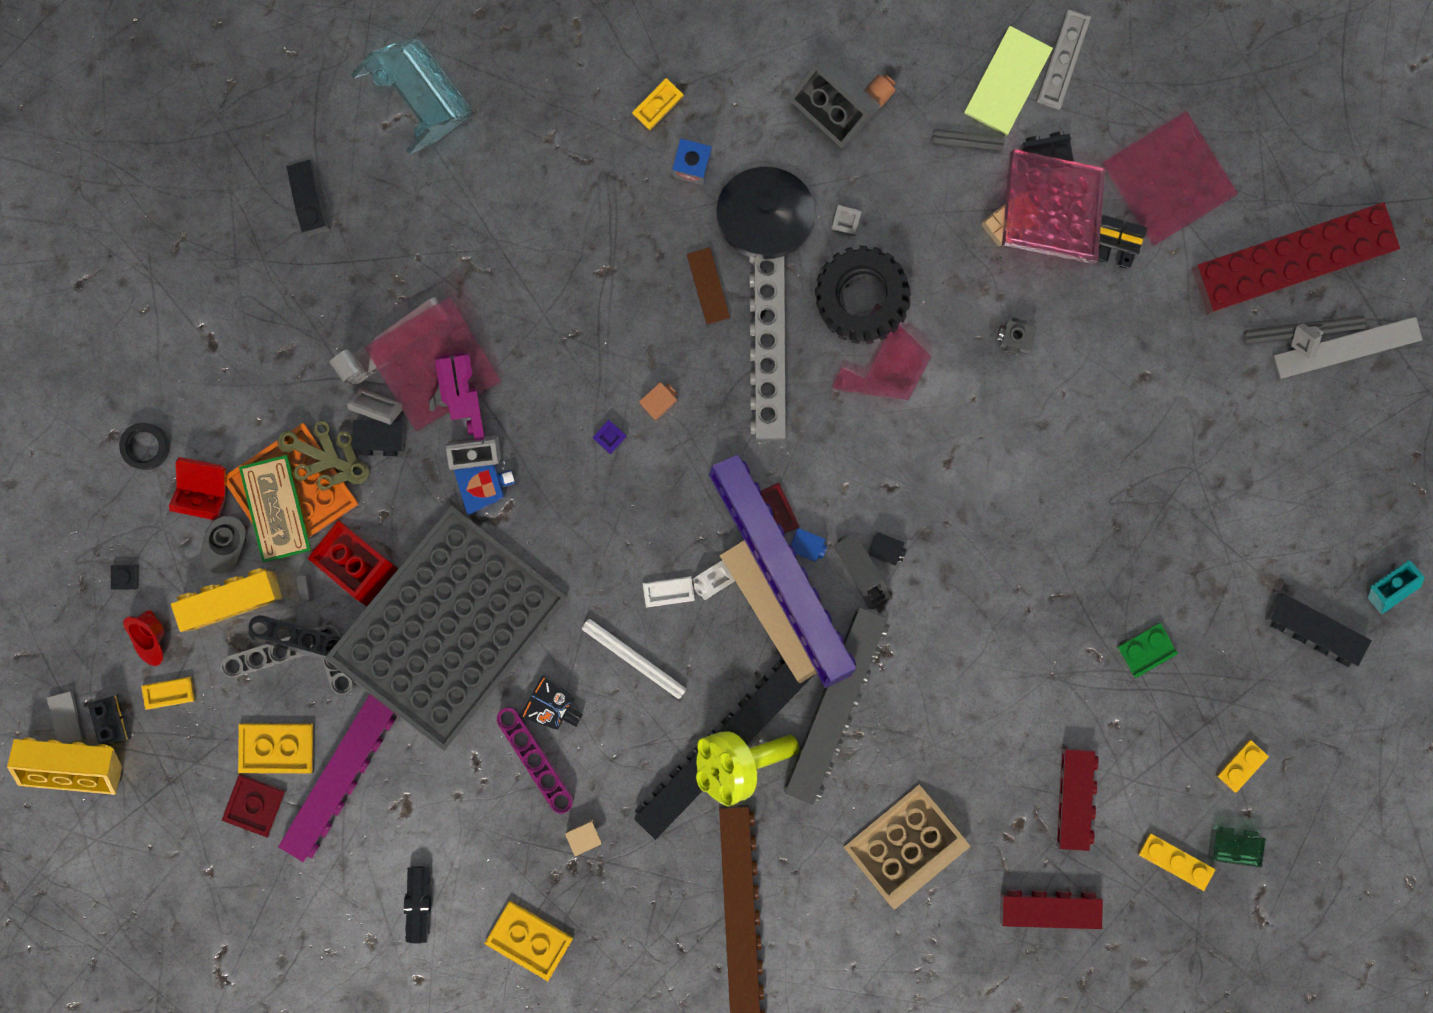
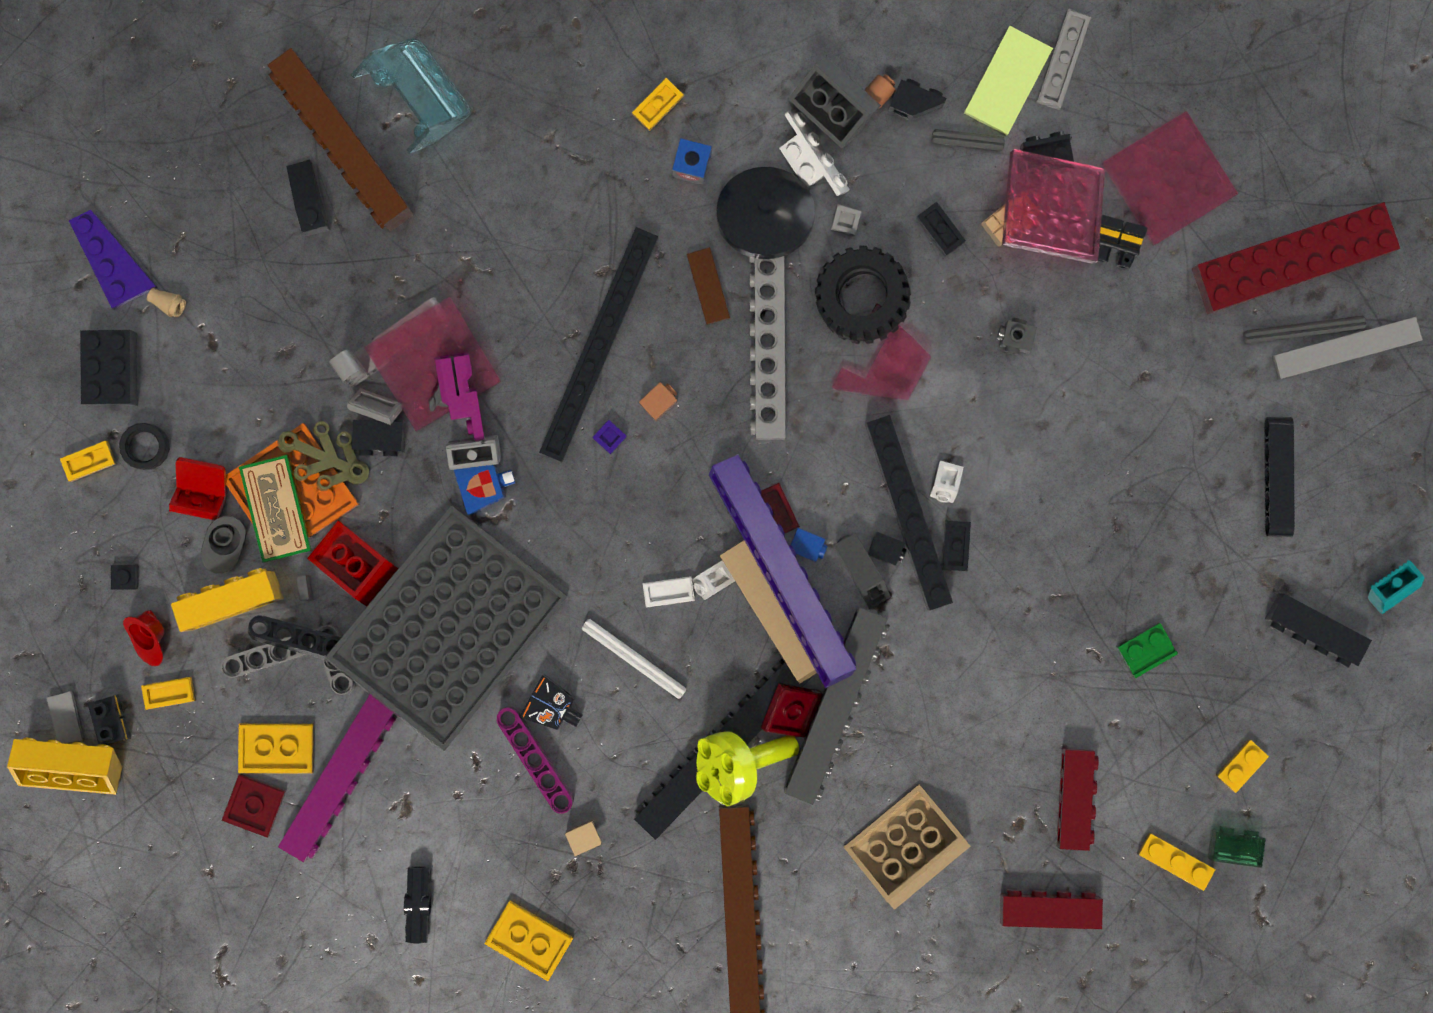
(88, 461): none -> yellow plate
(108, 368): none -> black brick
(113, 266): none -> dark purple wing
(168, 302): none -> tan cone
(336, 135): none -> reddish brown brick
(599, 344): none -> black plate
(791, 710): none -> dark red tile
(808, 156): none -> white bracket
(908, 513): none -> black brick
(913, 101): none -> black slope
(941, 229): none -> black plate
(946, 482): none -> white bracket
(956, 546): none -> black plate
(1279, 476): none -> black beam
(1307, 340): light grey tile -> none

